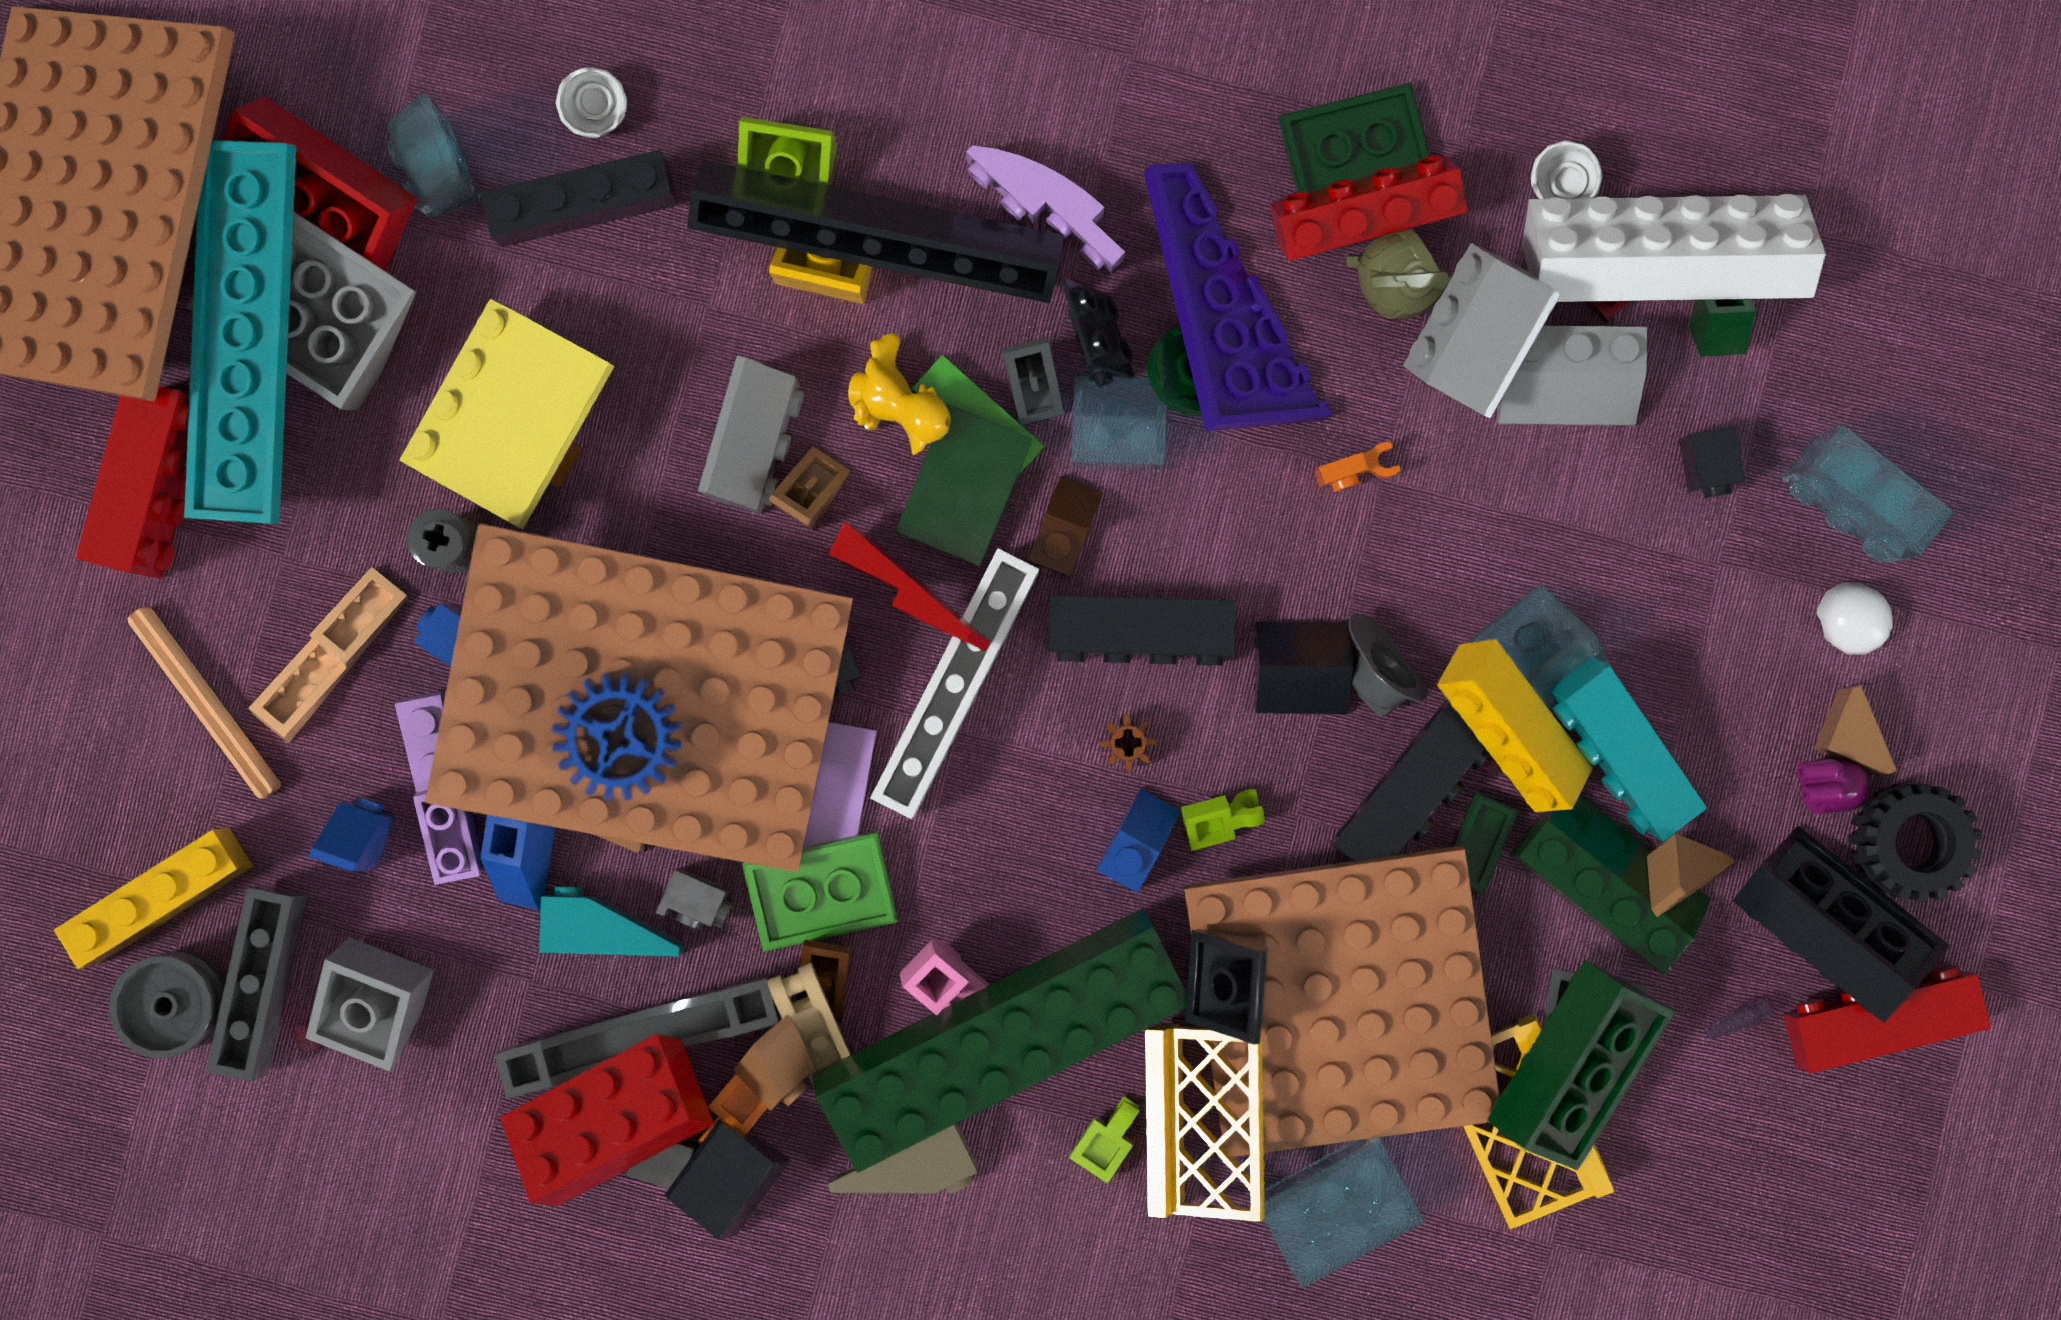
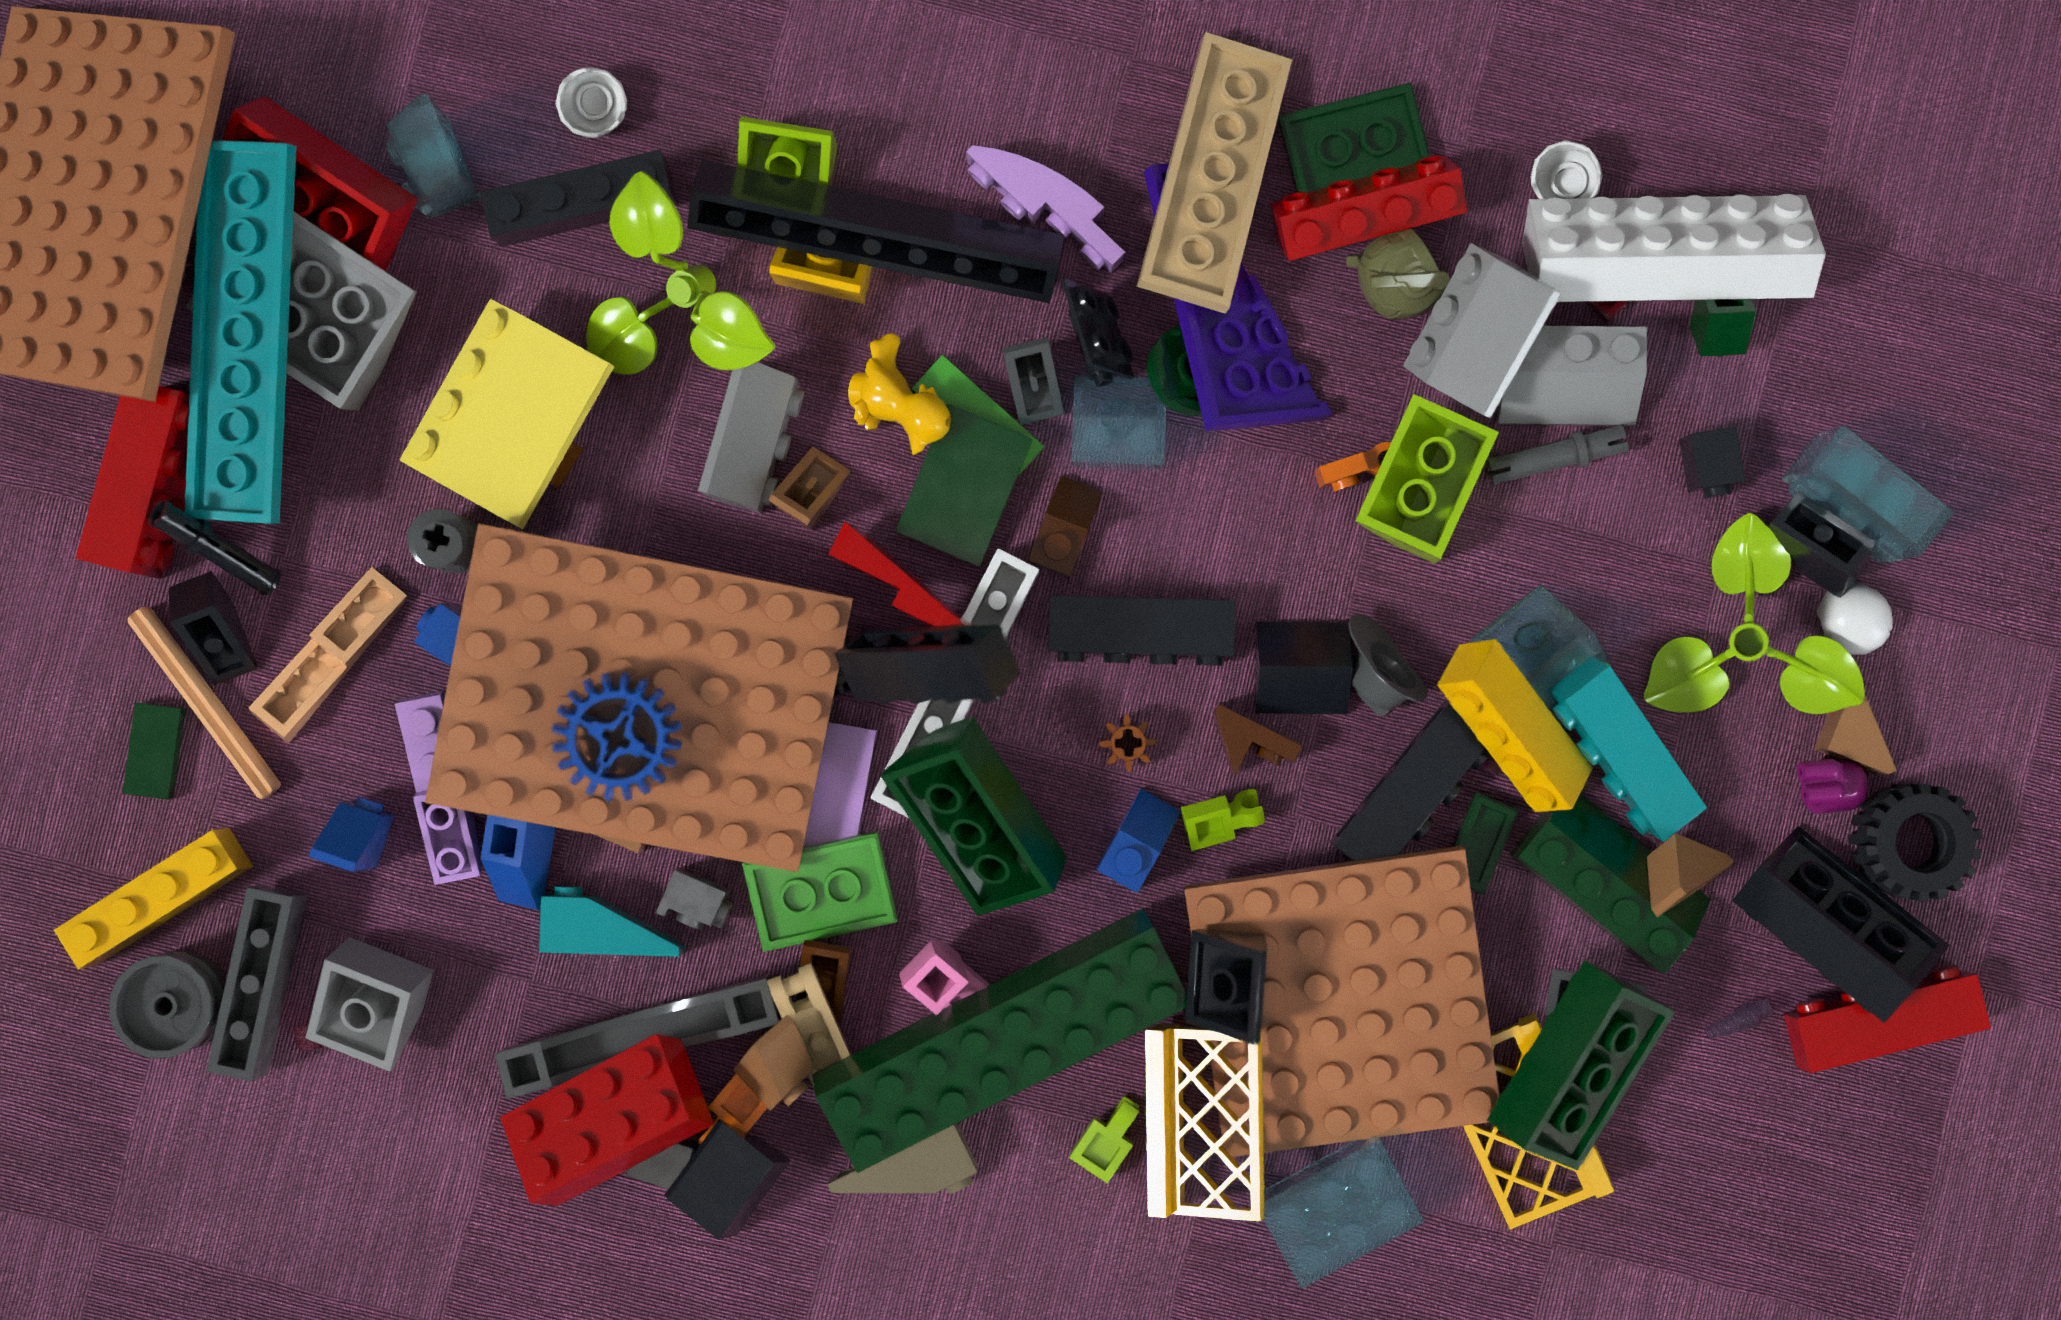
(154, 751): none -> dark green tile
(199, 538): none -> black pin
(210, 627): none -> black slope
(727, 327): none -> lime plant
(928, 664): none -> black brick
(976, 818): none -> dark green slope
(1215, 173): none -> tan plate
(1239, 733): none -> reddish brown slope
(1426, 478): none -> lime slope
(1576, 450): none -> dark grey pin
(1688, 677): none -> lime plant
(1822, 544): none -> black slope

